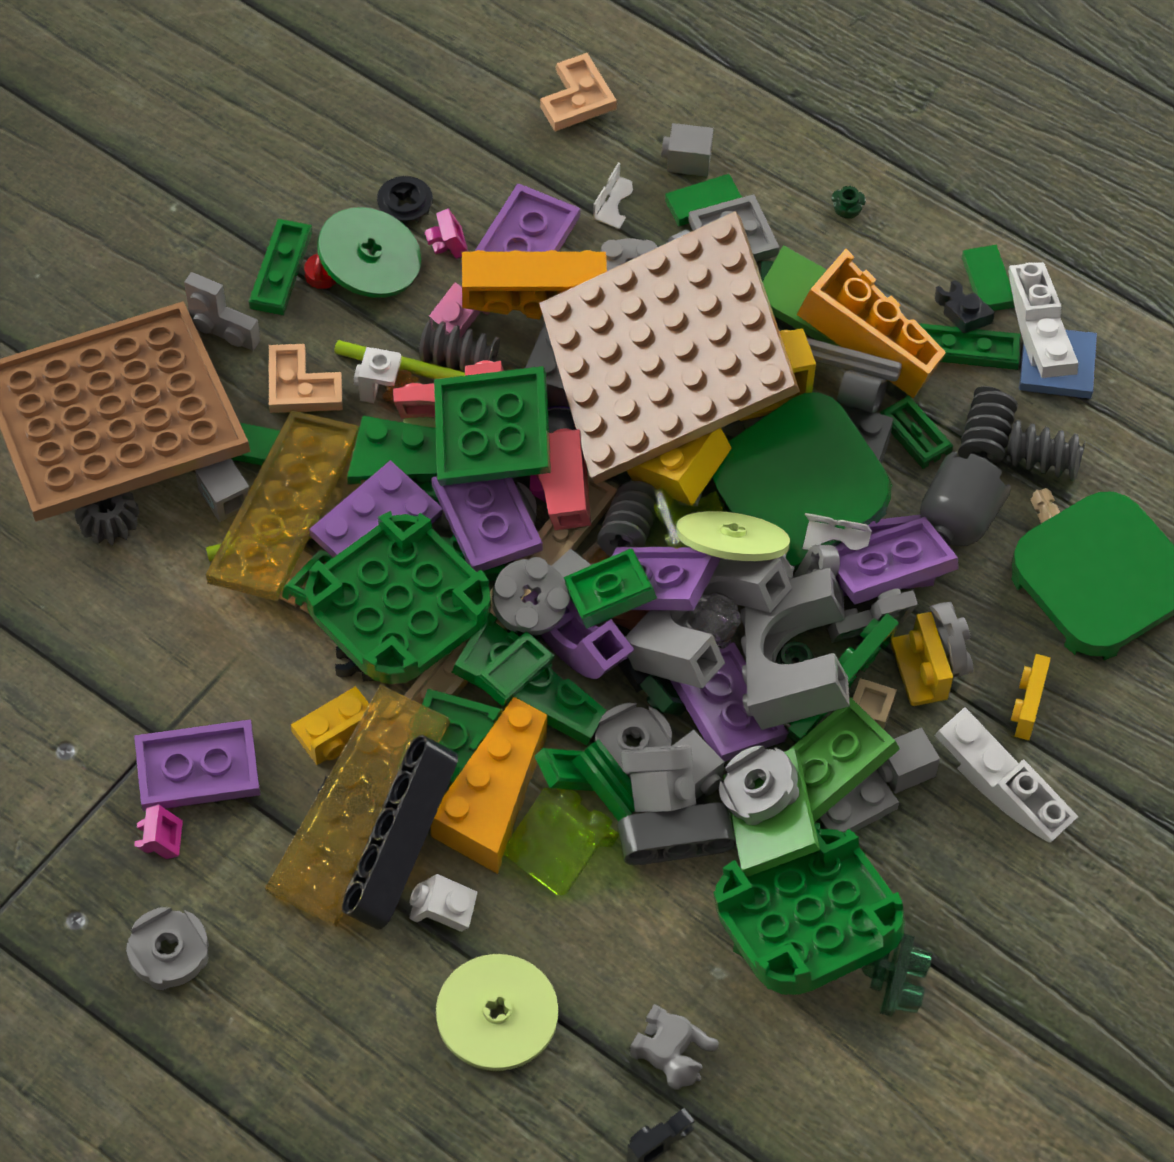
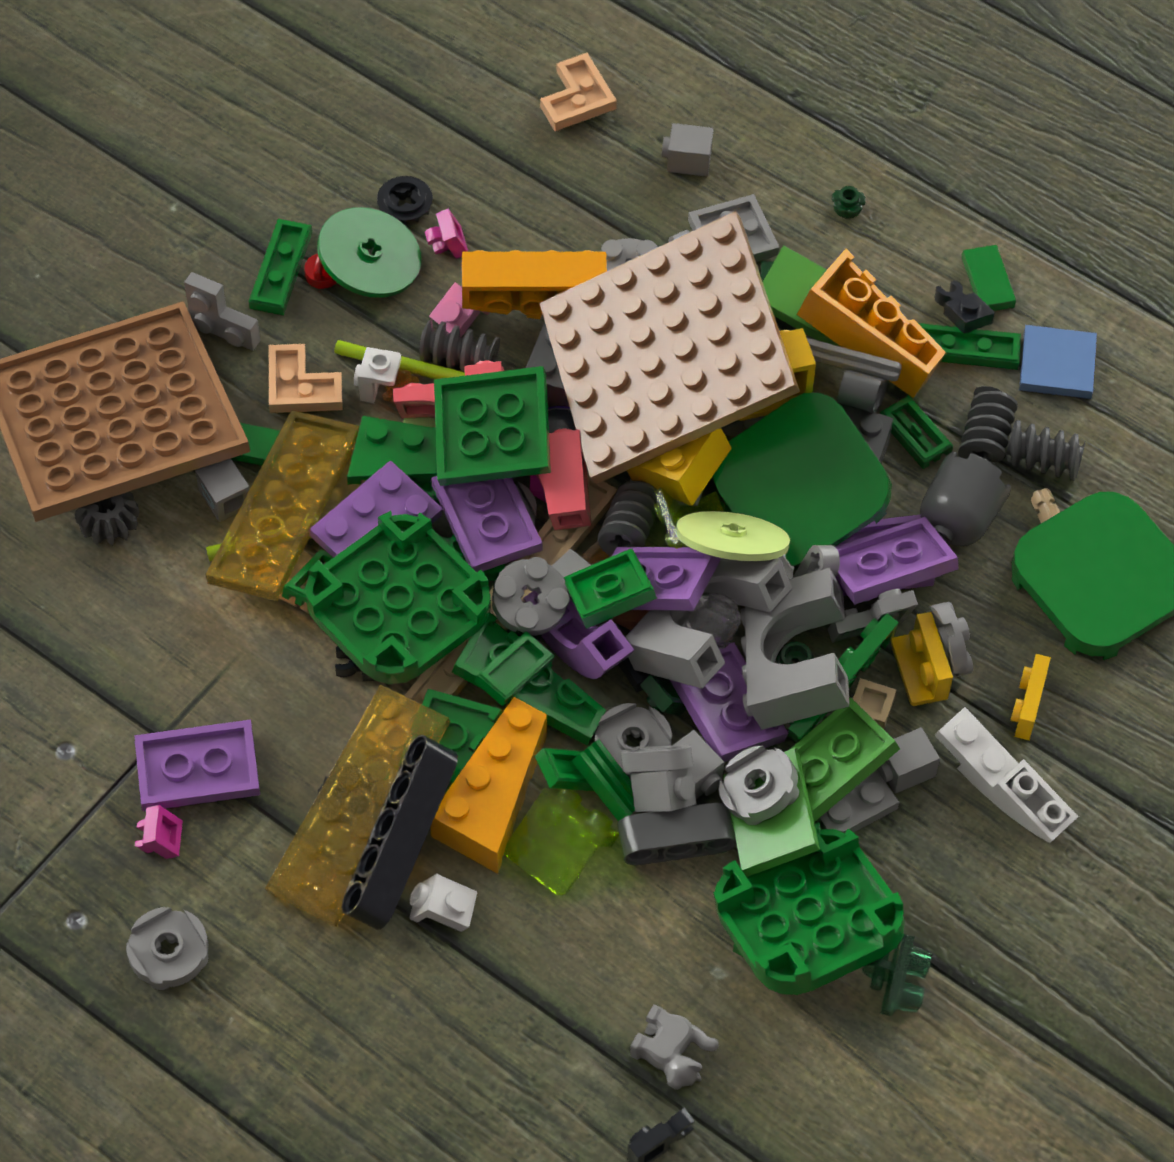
(330, 726): yellow bracket -> none
(508, 1039): yellowish green piece -> none
(530, 223): medium lavender plate -> none
(609, 212): white piece -> none
(700, 196): green tile -> none
(820, 532): white piece -> none
(1040, 321): white slope -> none

